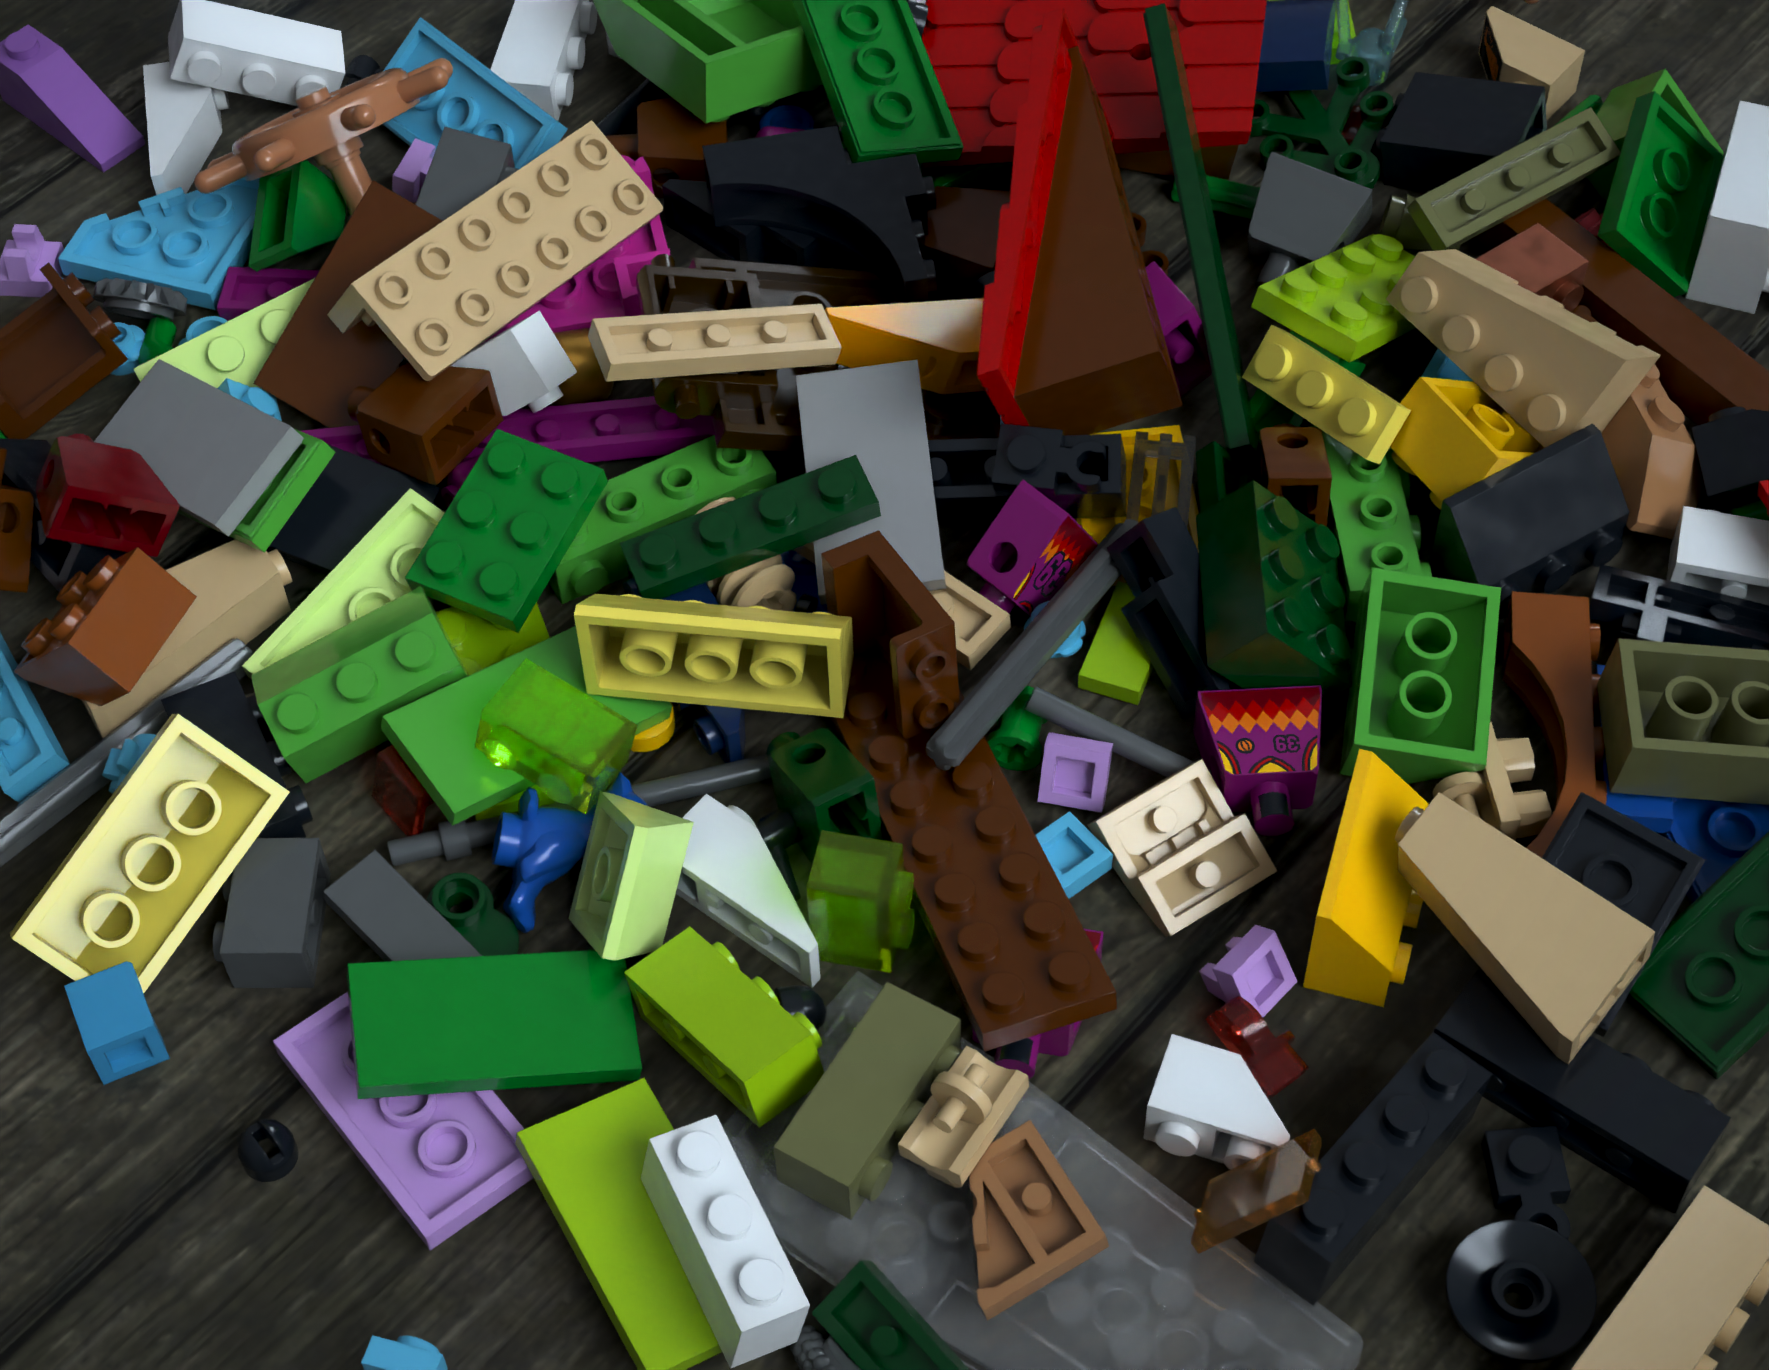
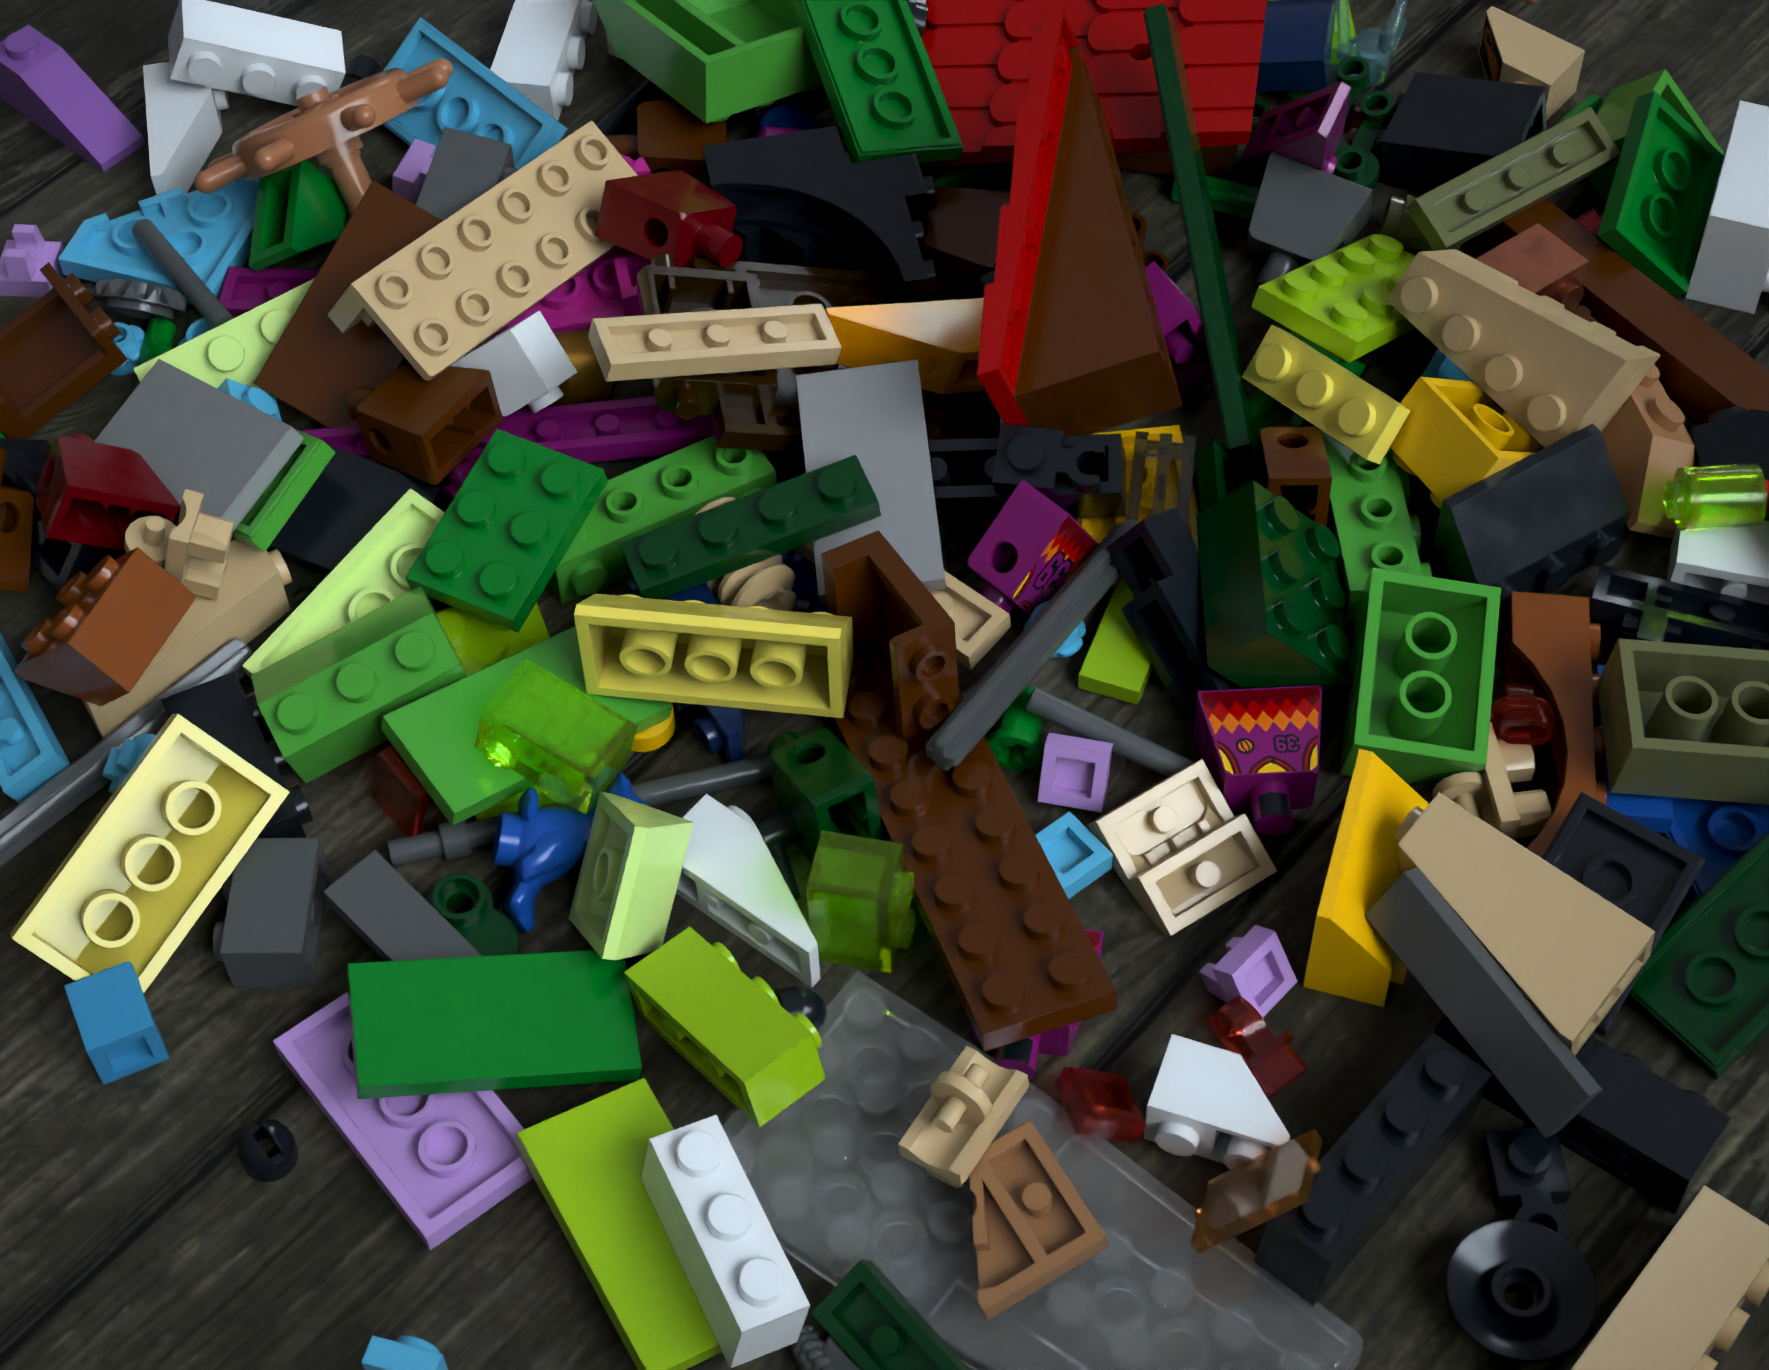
(181, 273): none -> dark grey bar
(189, 552): none -> tan hips
(670, 217): none -> dark red torso
(867, 1101): olive brick -> none
(1100, 1104): none -> clear red tile
(1301, 130): none -> magenta slope
(1483, 1002): none -> dark grey tile
(1521, 716): none -> clear red piece
(1716, 497): none -> clear neon green brick

